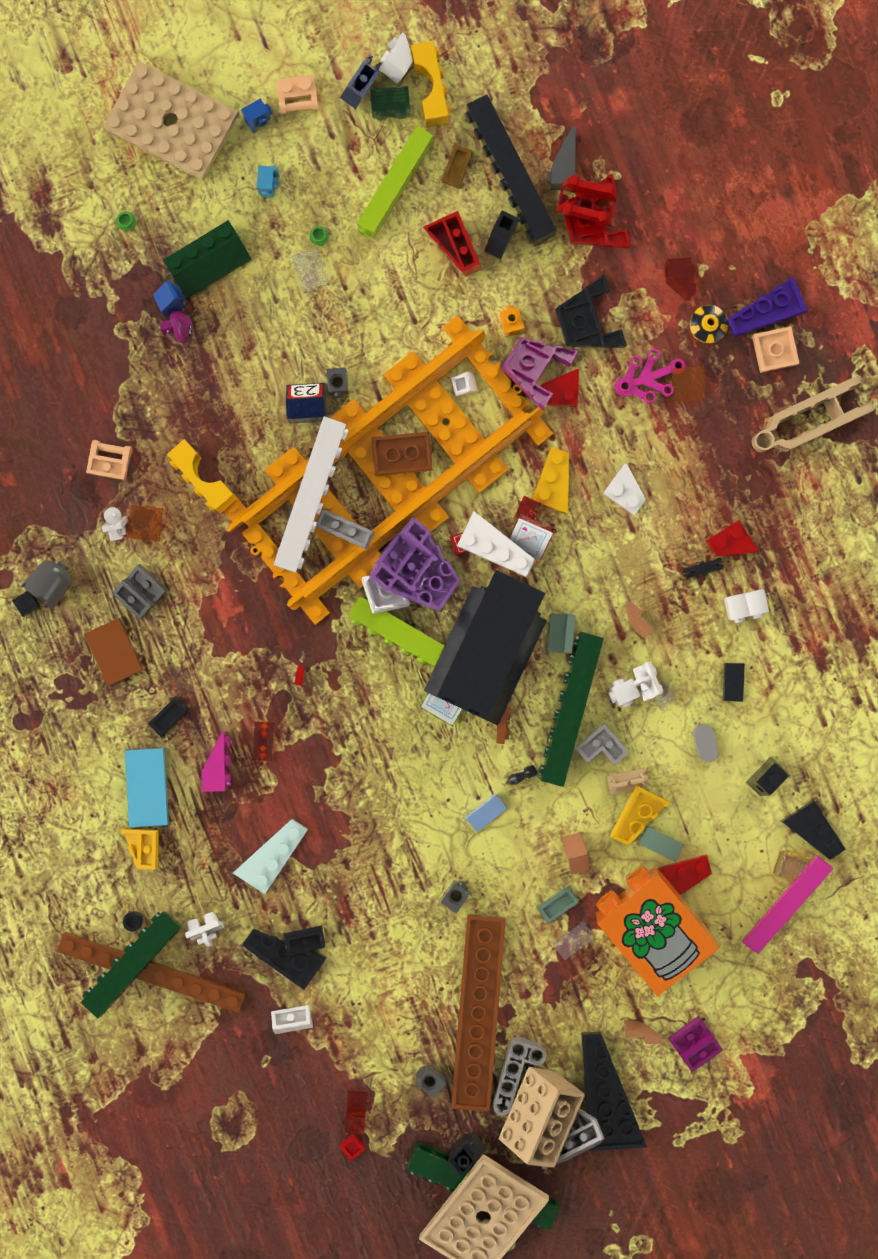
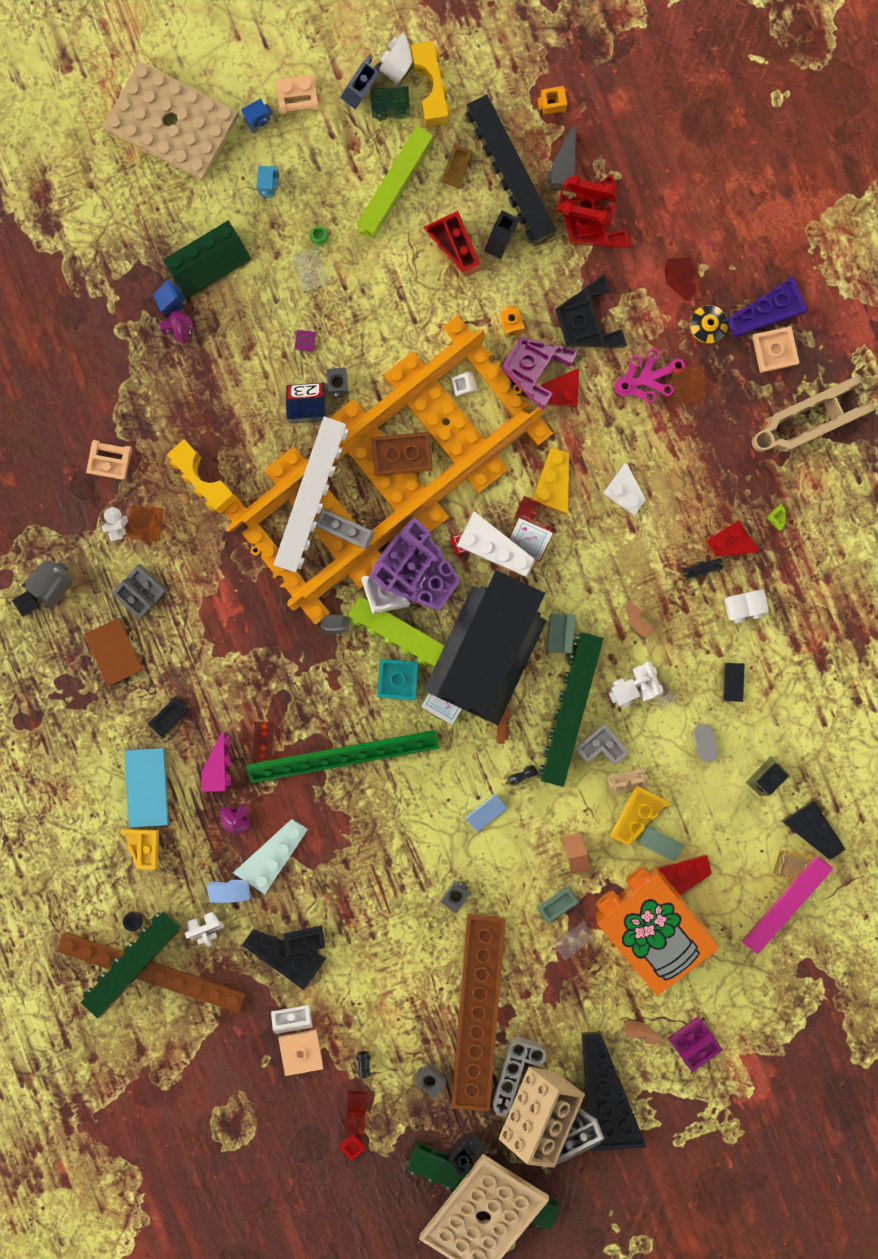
(126, 221): bright green plate -> none
(228, 892): none -> light blue slope
(234, 820): none -> magenta piece
(300, 675): red tile -> none
(301, 1052): none -> light nougat plate
(305, 340): none -> magenta tile
(334, 624): none -> dark grey brick
(342, 756): none -> green plate
(363, 1064): none -> black pin
(397, 679): none -> teal plate
(555, 95): none -> light orange brick
(778, 517): none -> lime tile

